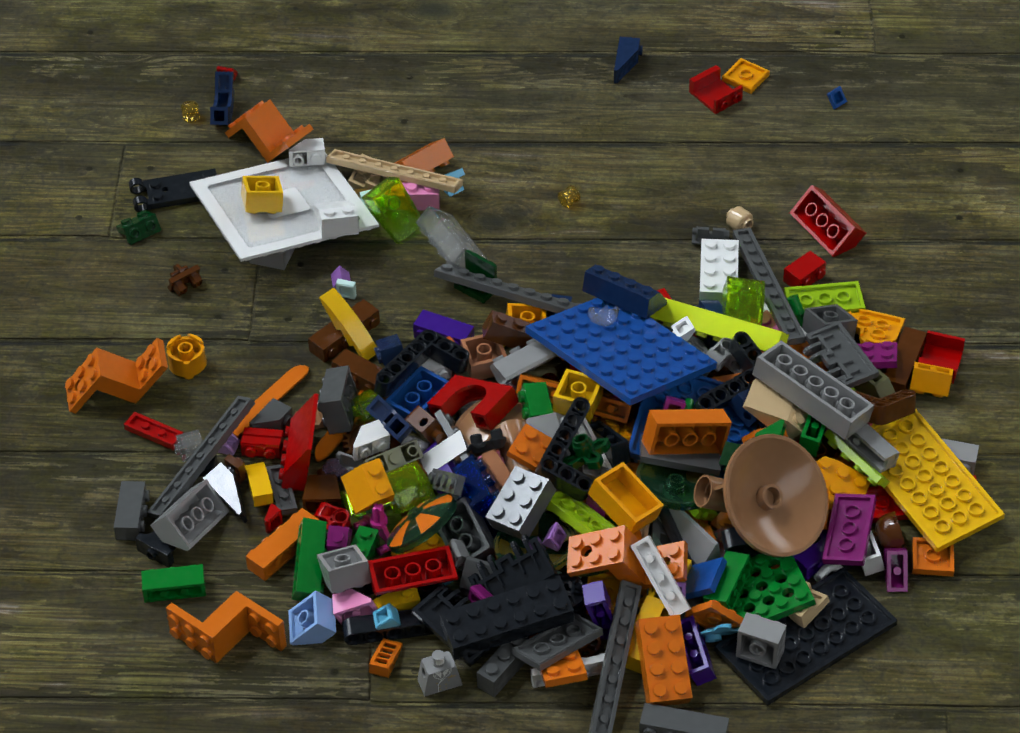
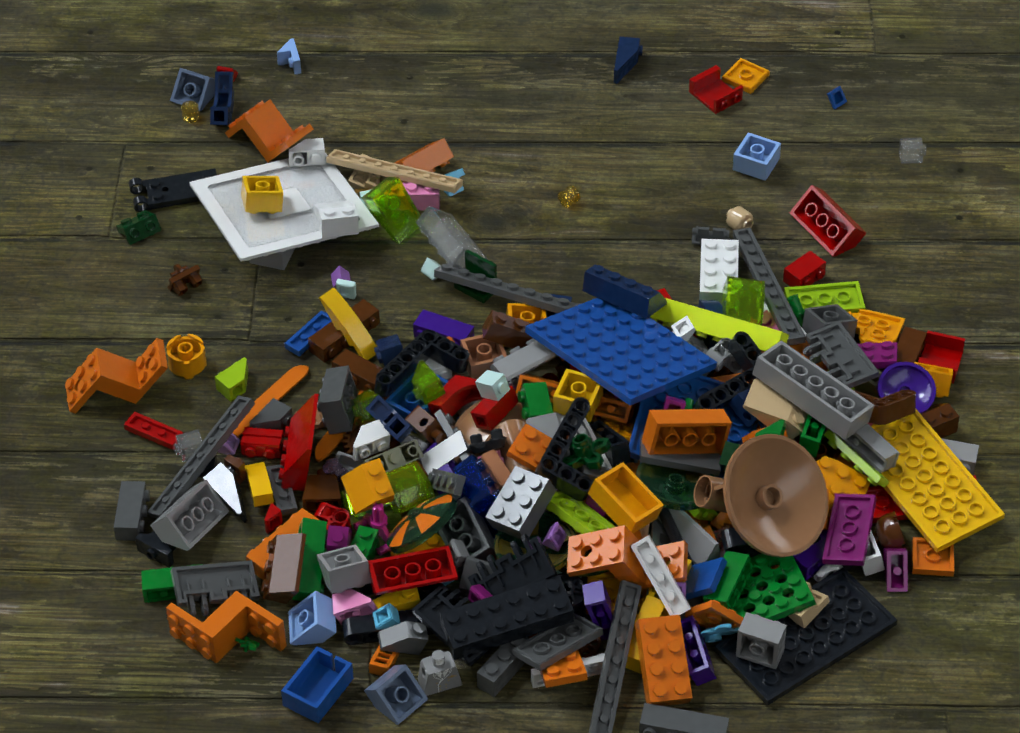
(193, 87): none -> sand blue slope
(215, 581): none -> dark grey hinge
(233, 380): none -> lime slope
(248, 644): none -> green plant
(283, 567): none -> slope
(289, 55): none -> light blue slope
(299, 341): none -> blue plate
(317, 685): none -> blue piece
(396, 693): none -> sand blue slope
(404, 638): none -> dark grey slope
(426, 384): none -> clear neon green slope
(429, 267): none -> light aqua slope
(492, 385): none -> light aqua brick
(603, 316): clear hair -> none
(756, 156): none -> light blue brick
(908, 377): none -> dark purple dish
(911, 150): none -> clear brick
(942, 419): none -> reddish brown slope

